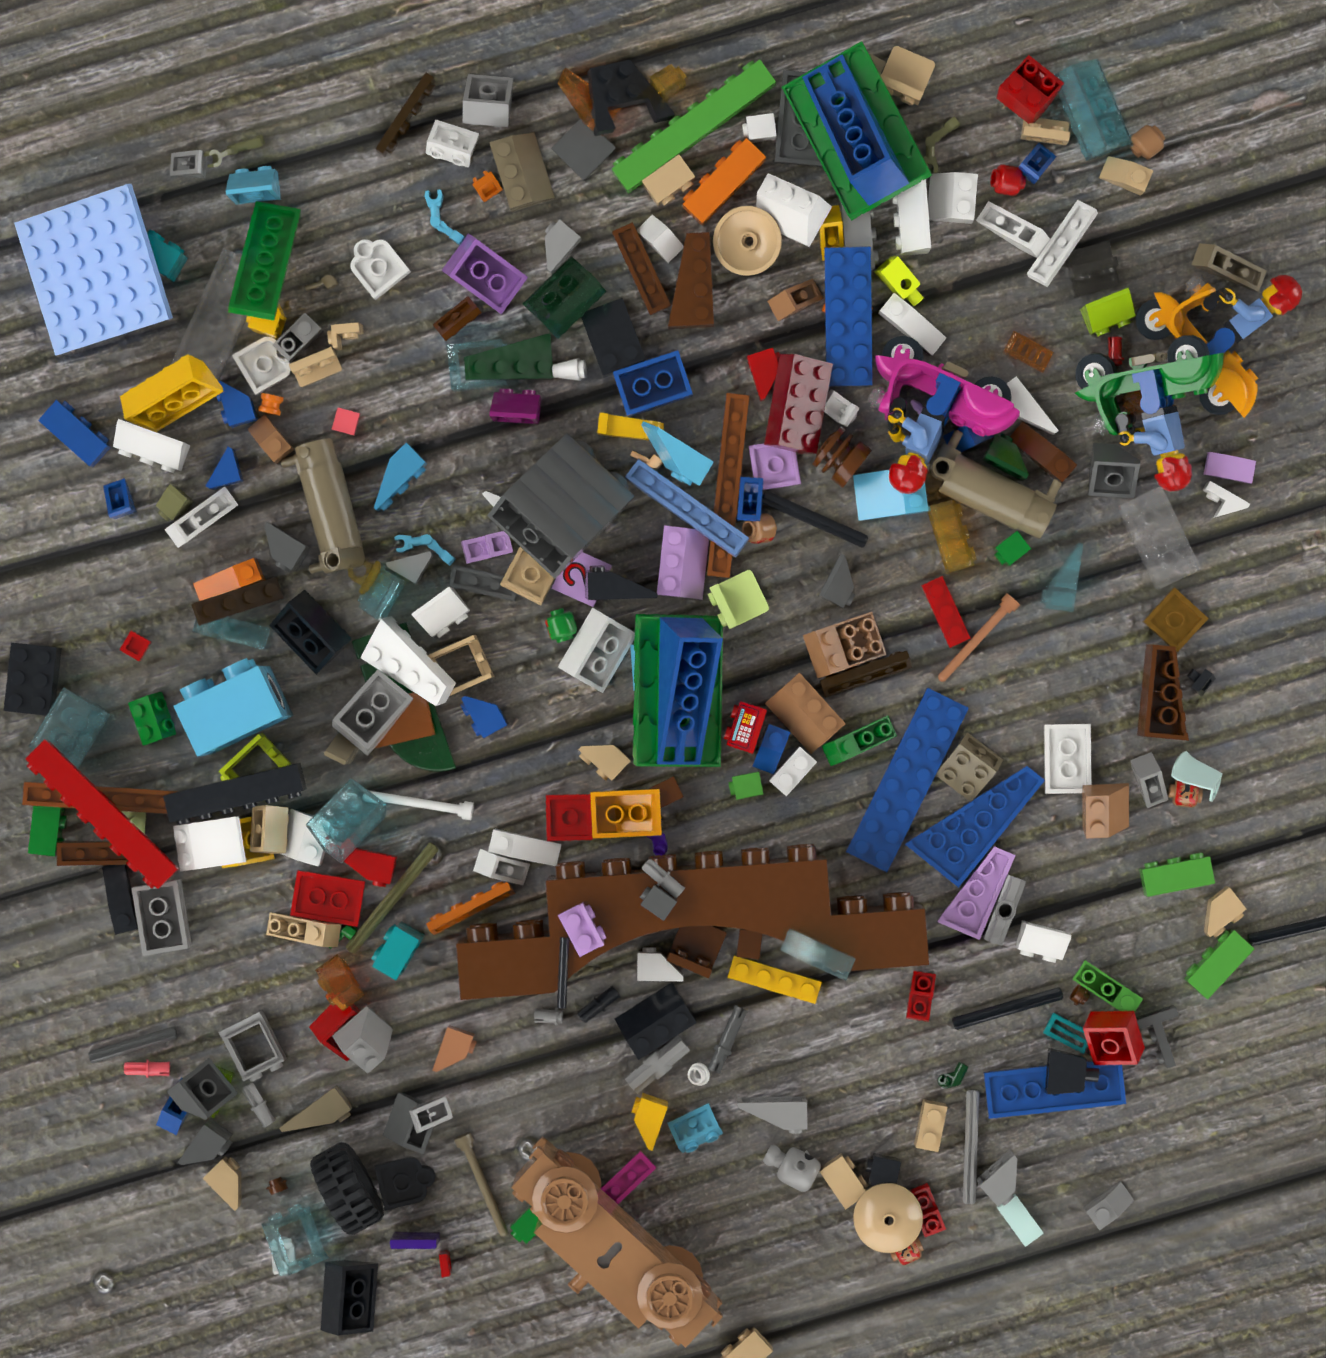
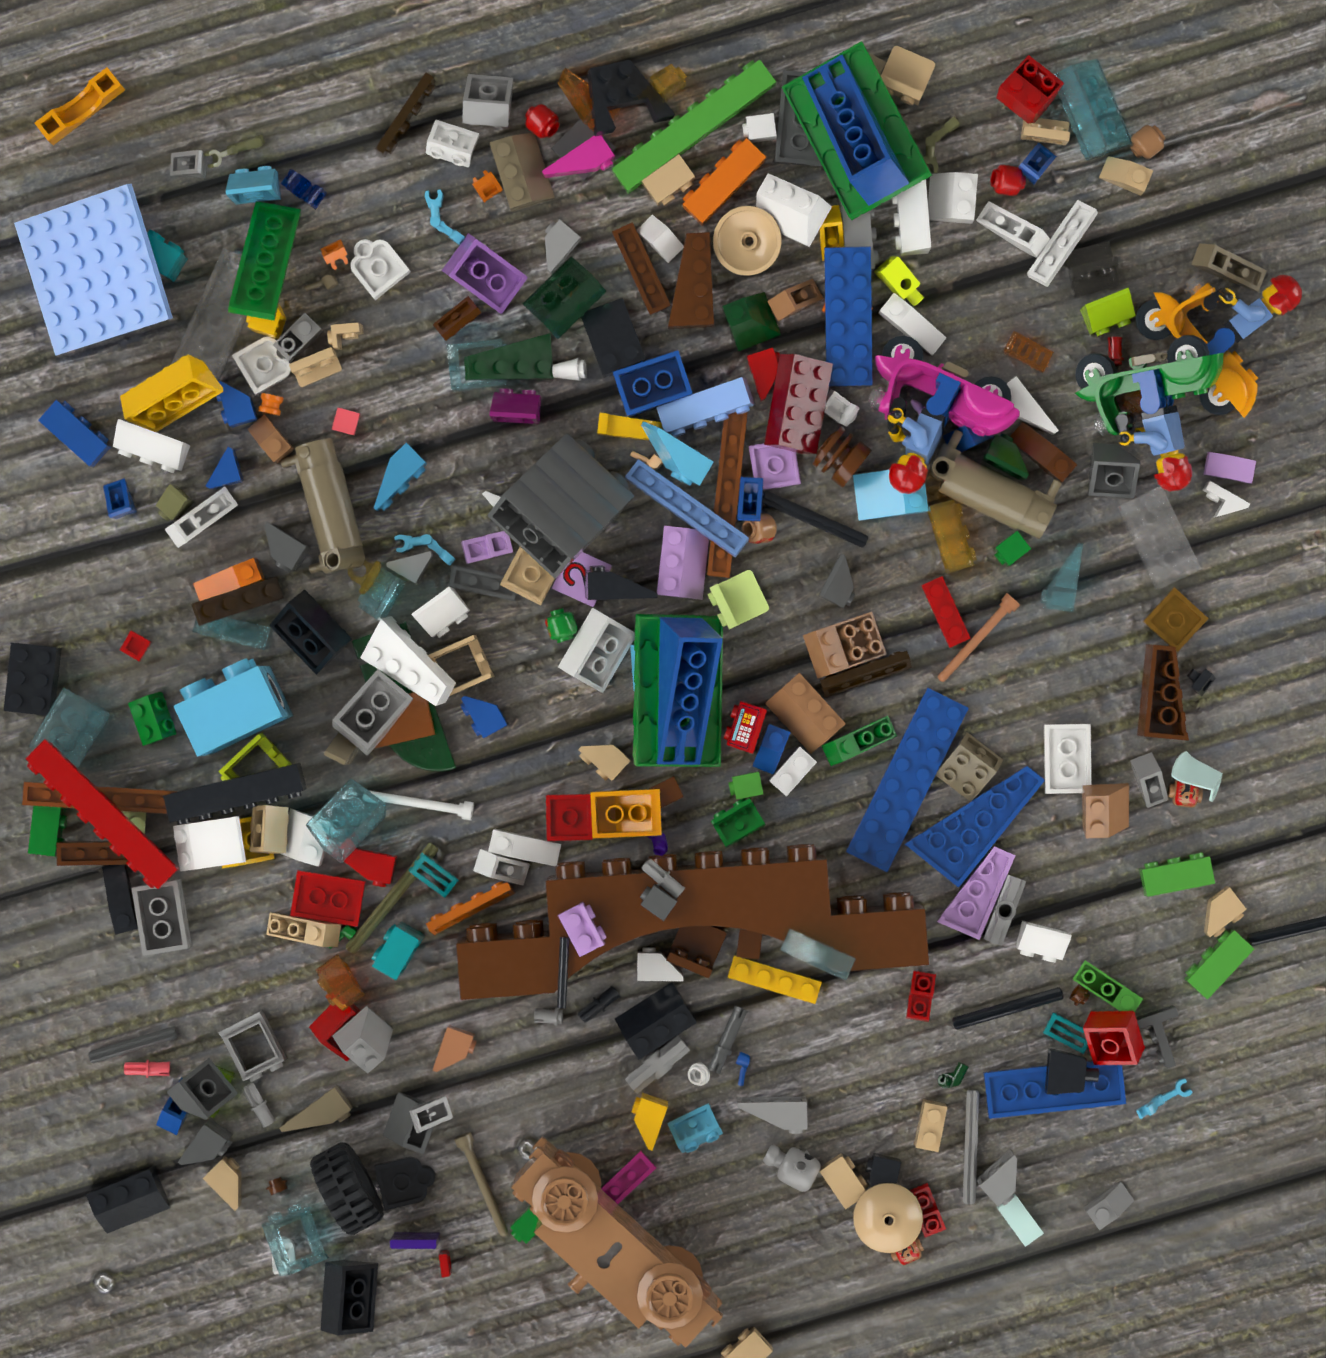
(66, 118): none -> light orange arch
(128, 1200): none -> black slope
(303, 189): none -> clear blue leg
(334, 252): none -> orange tile
(418, 864): none -> teal tile
(542, 121): none -> red head
(585, 158): none -> dark pink slope
(706, 406): none -> light blue brick
(737, 822): none -> green bracket
(742, 1060): none -> blue hand
(751, 320): none -> dark green slope
(1159, 1100): none -> medium azure piece

